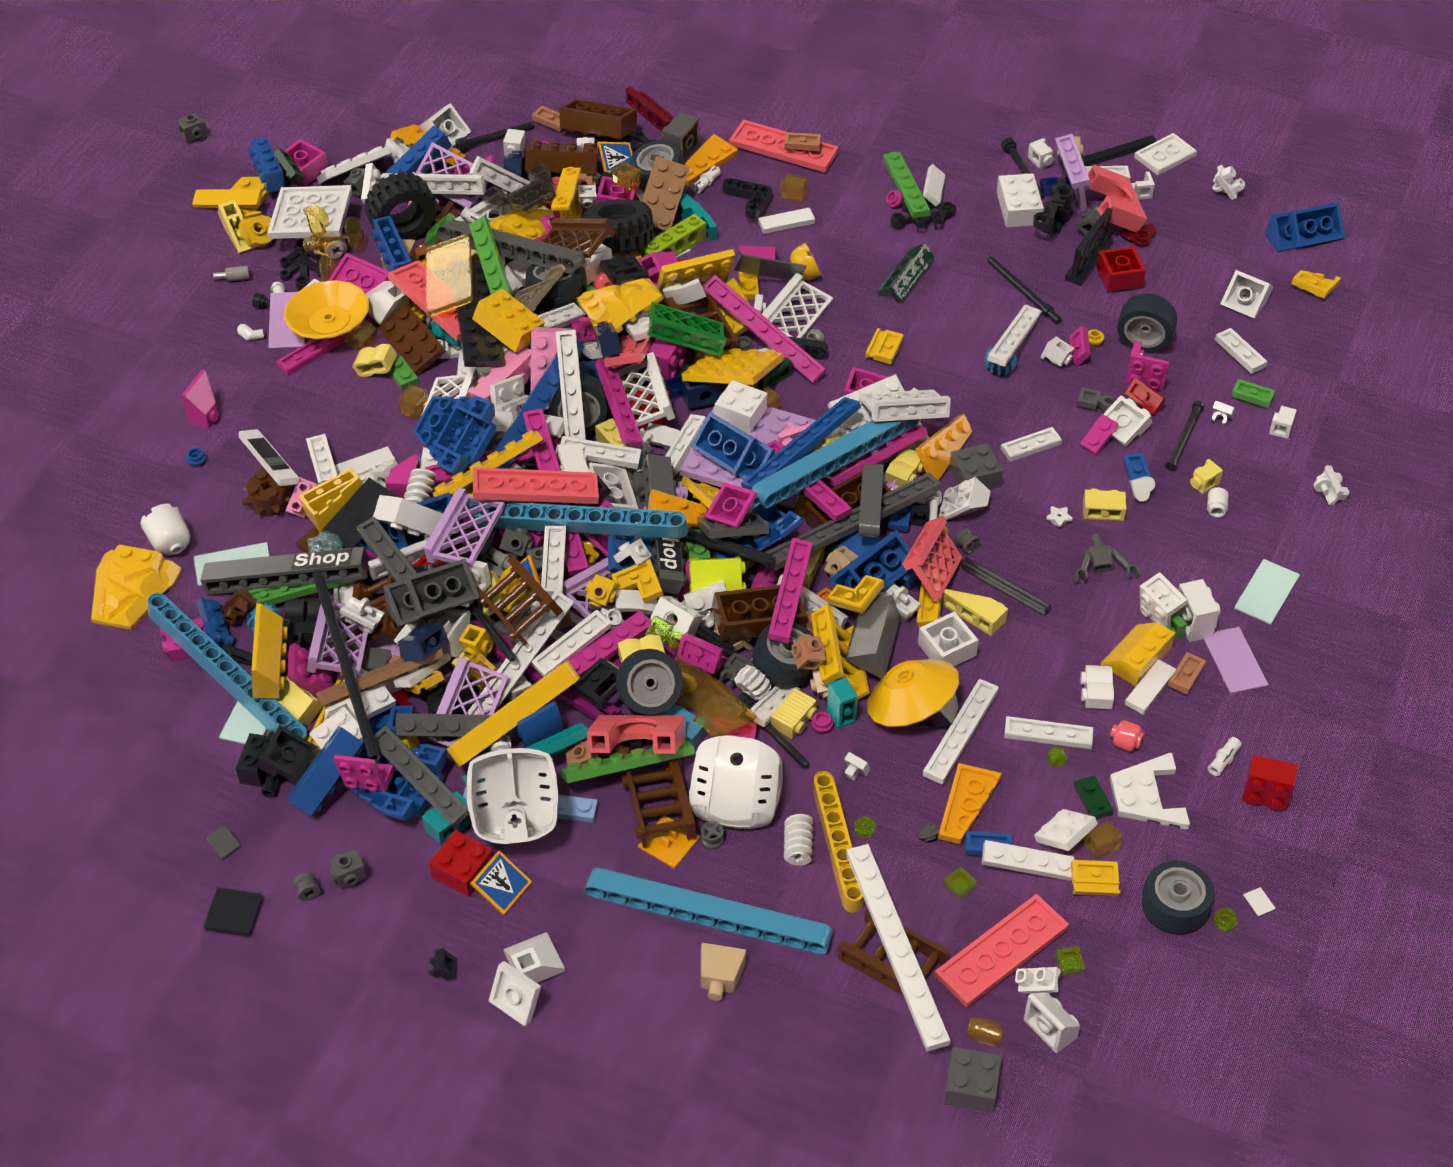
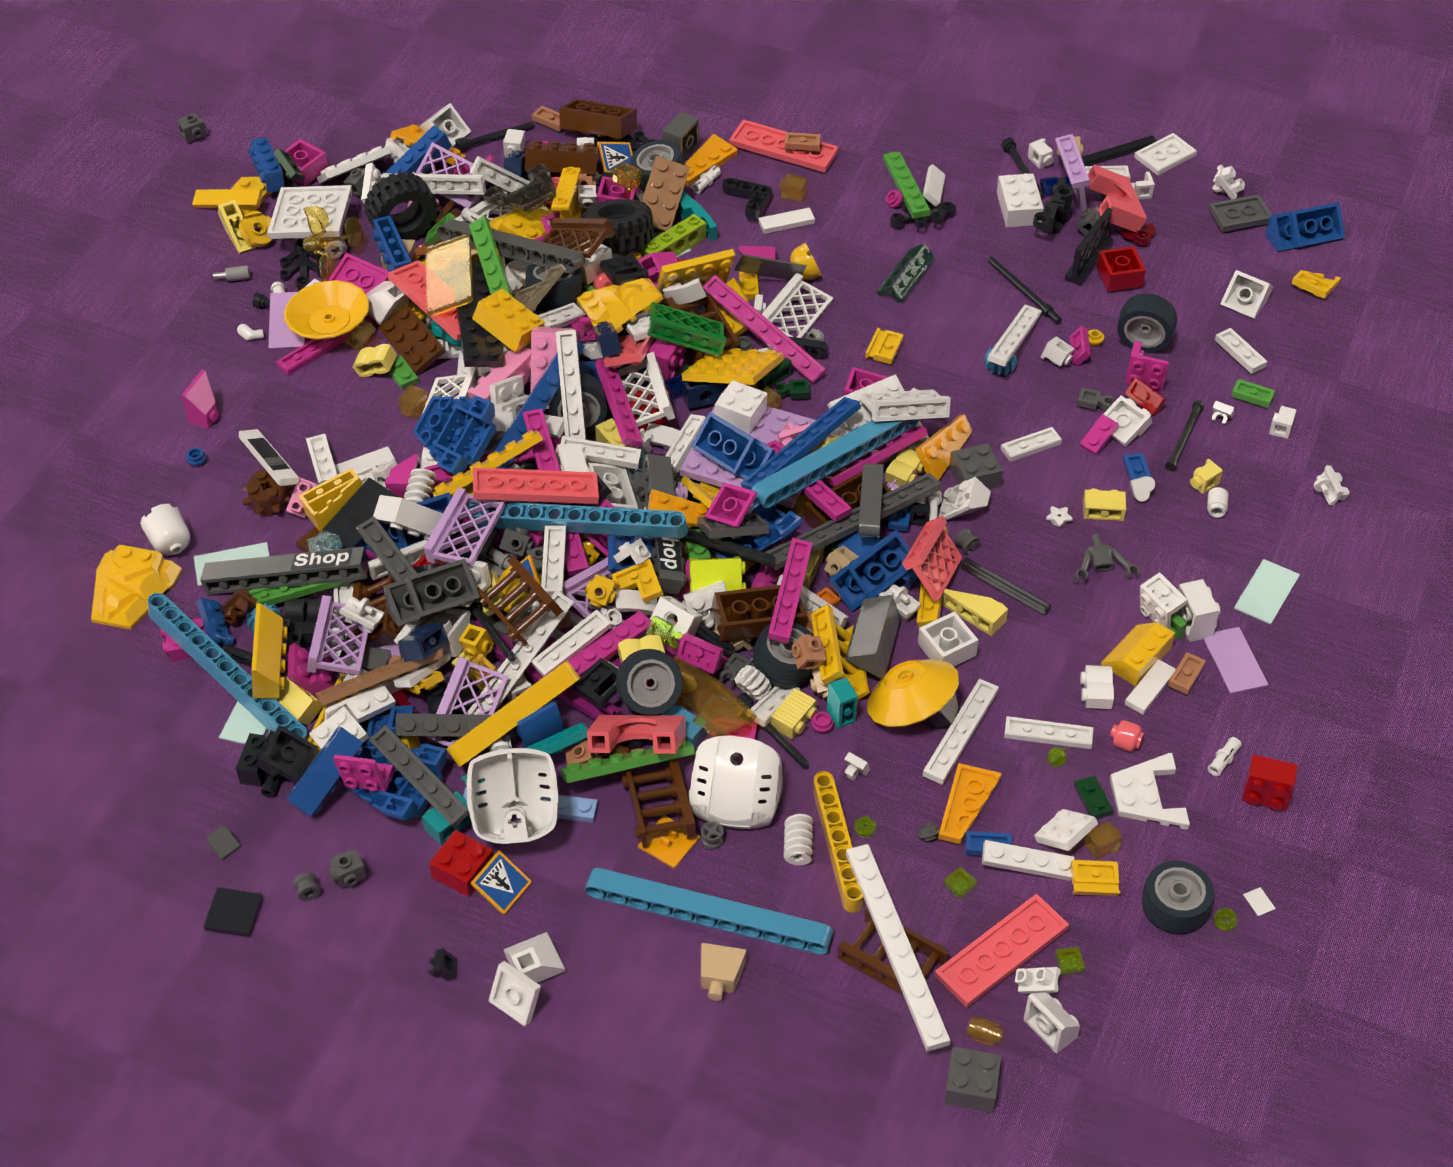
(346, 666): black piece -> none
(648, 108): dark red fence -> none
(796, 389): none -> dark green plate
(858, 598): yellow brick -> none
(1240, 213): none -> dark grey plate

